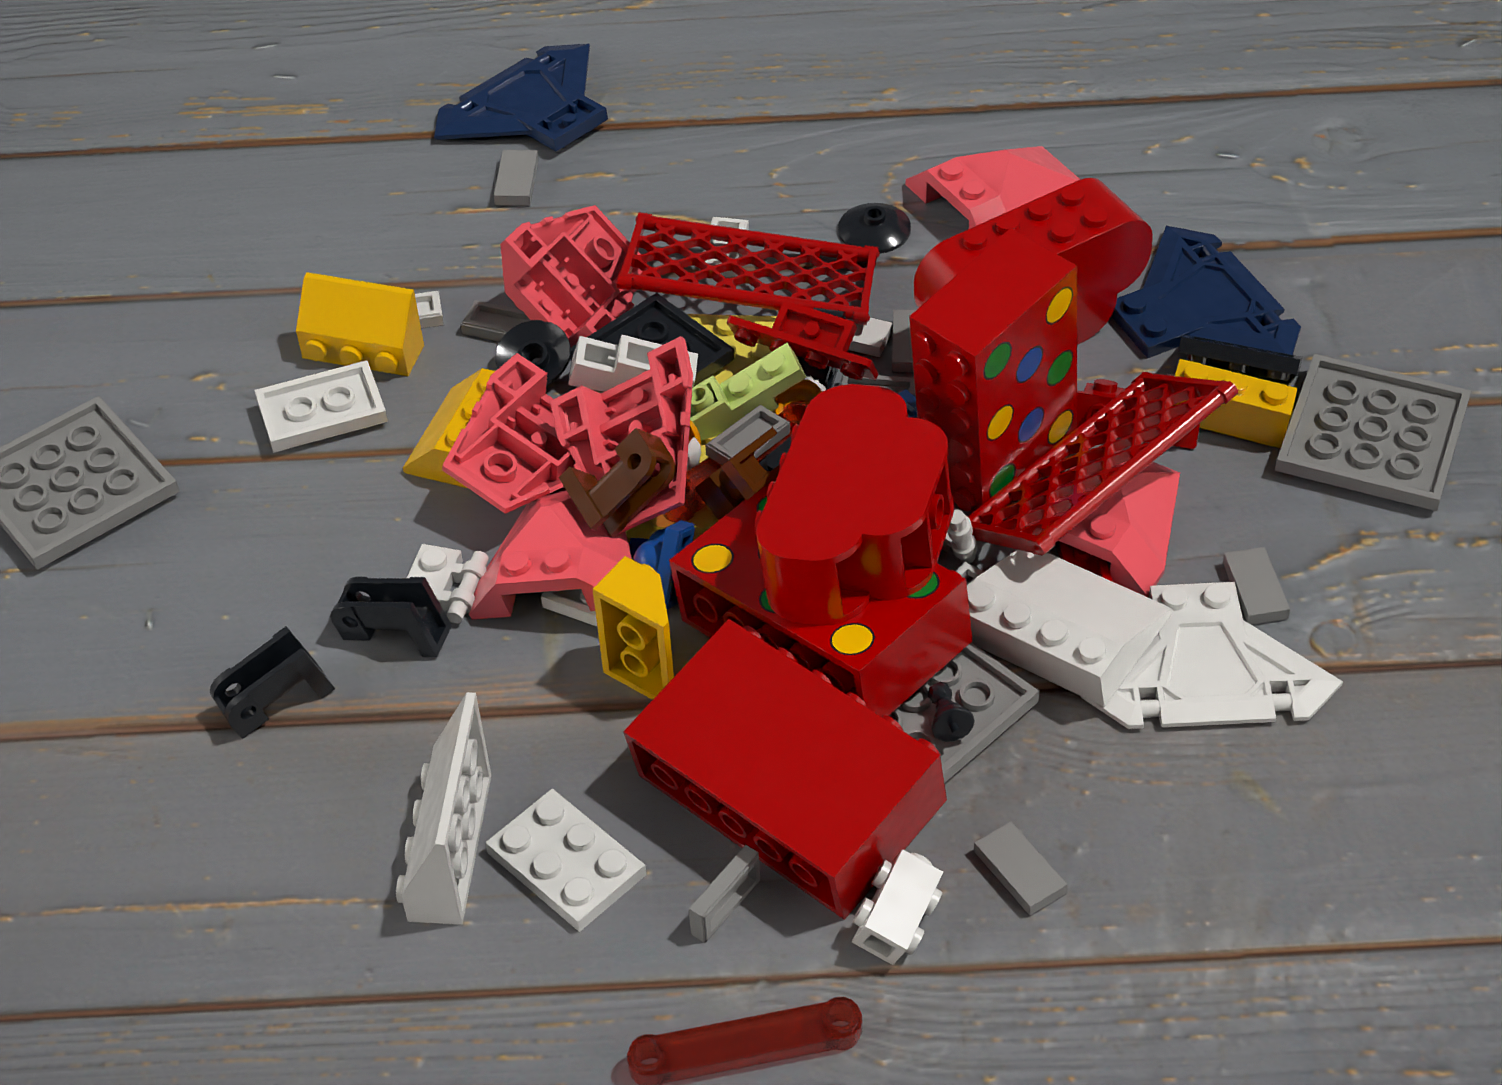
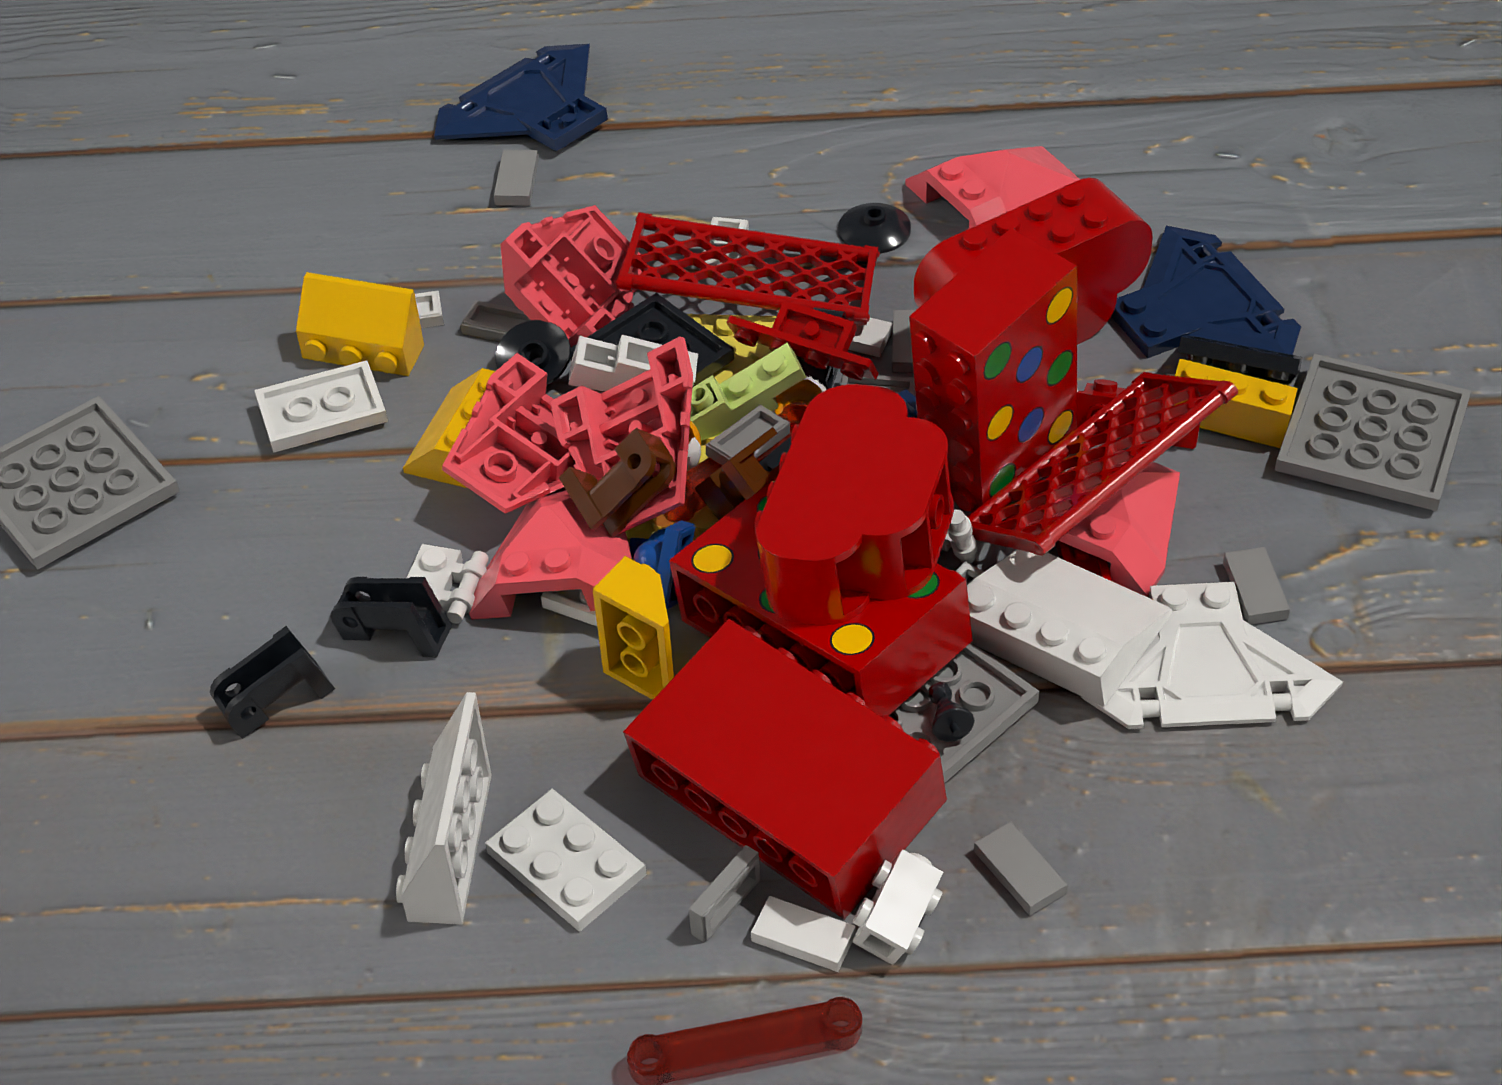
(803, 933): none -> white tile

